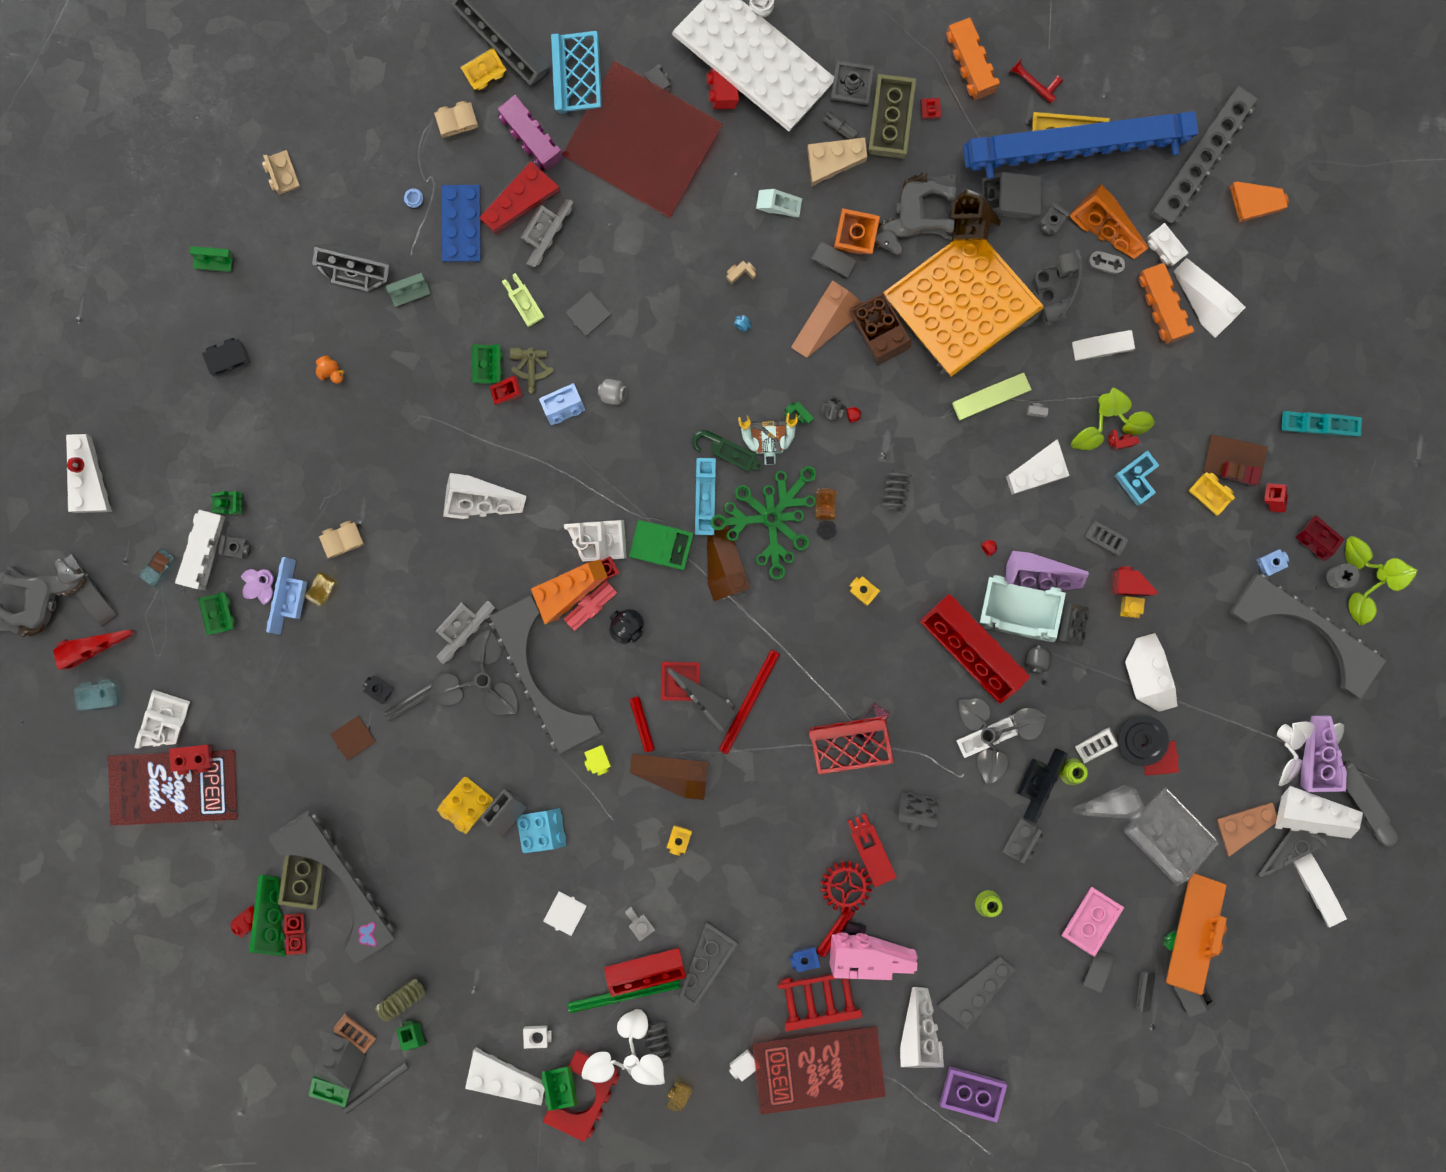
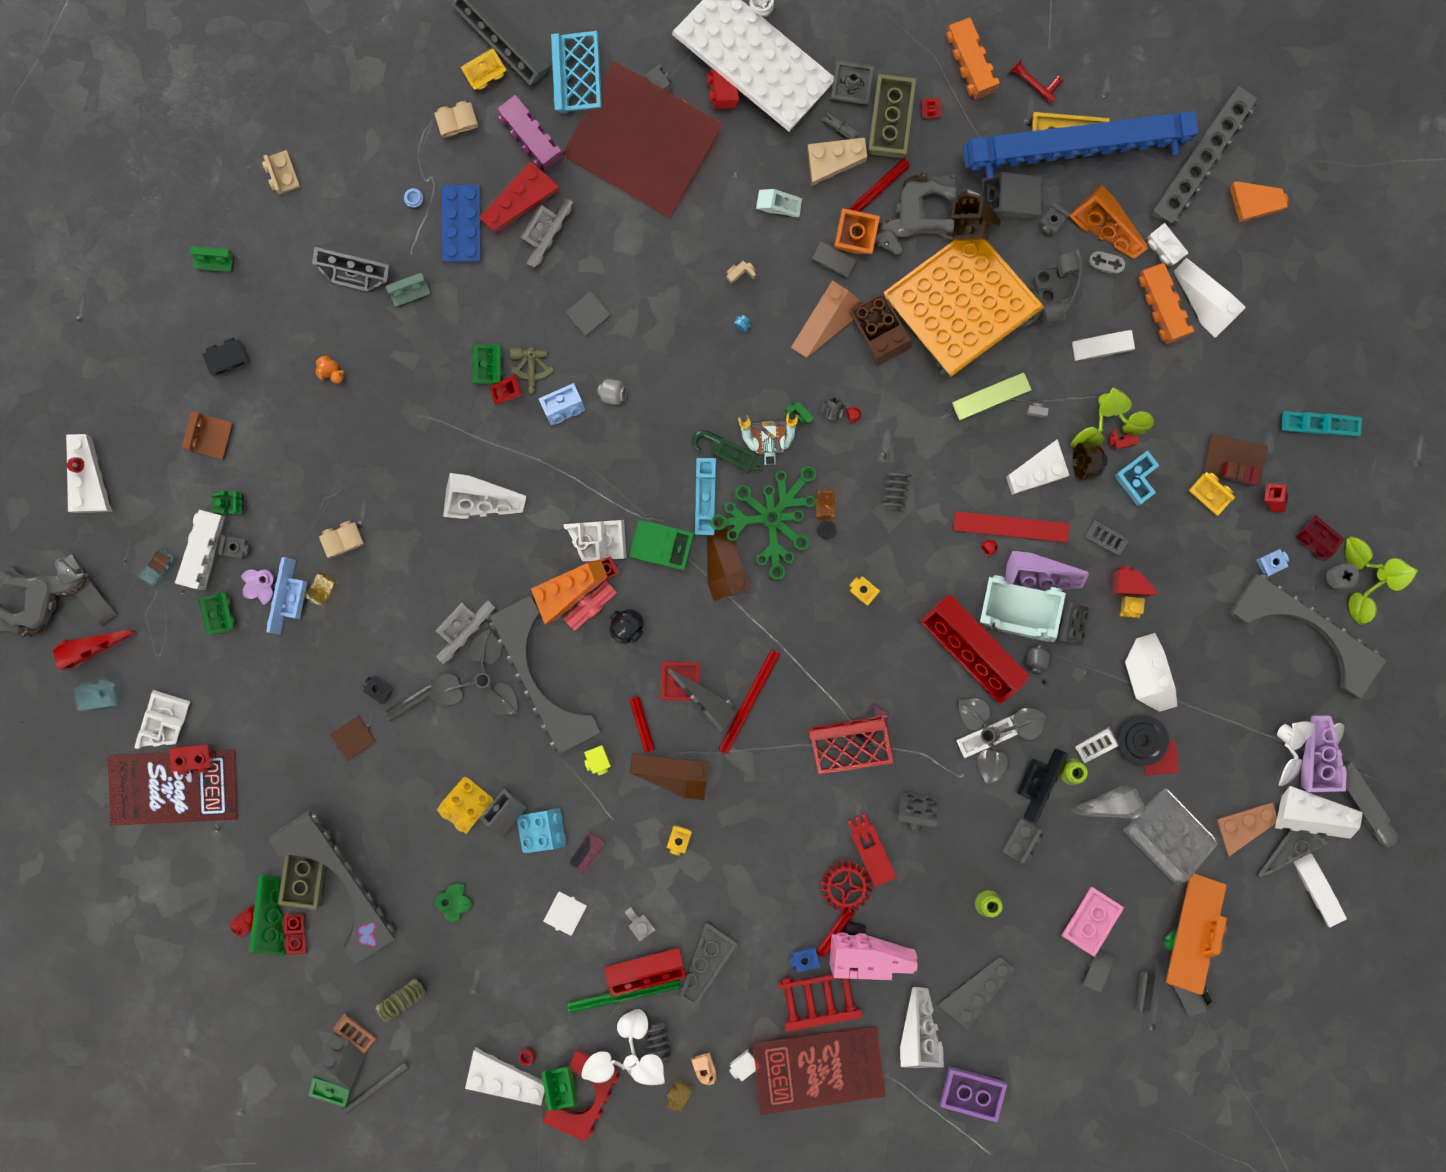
(206, 435): none -> dark orange bracket
(410, 1036): green brick -> none
(456, 902): none -> green plate
(524, 302): yellowish green hinge -> none
(528, 1061): none -> red hinge
(529, 1042): white brick -> none
(586, 853): none -> clear pink slope
(704, 1068): none -> light nougat rock
(880, 186): none -> red axle
(1011, 527): none -> red tile
(1090, 460): none -> dark brown cylinder

